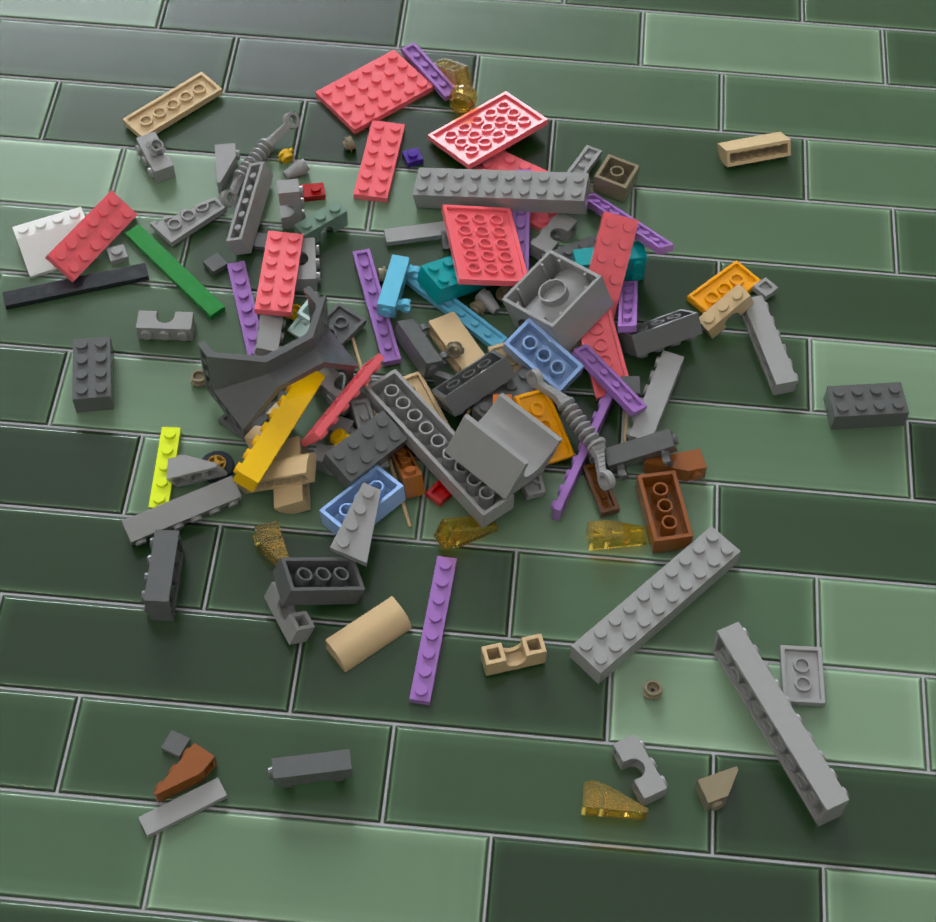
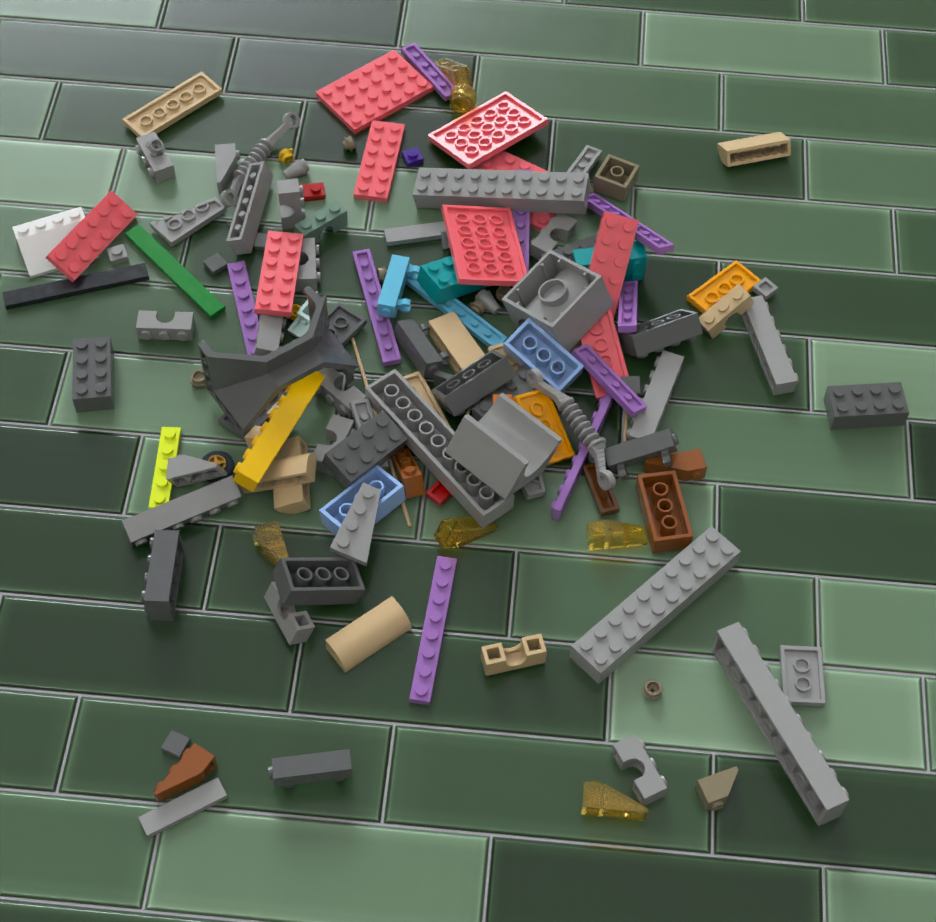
(337, 436): yellow plate -> none
(341, 403): coral plate -> none
(452, 352): dark tan plate -> none

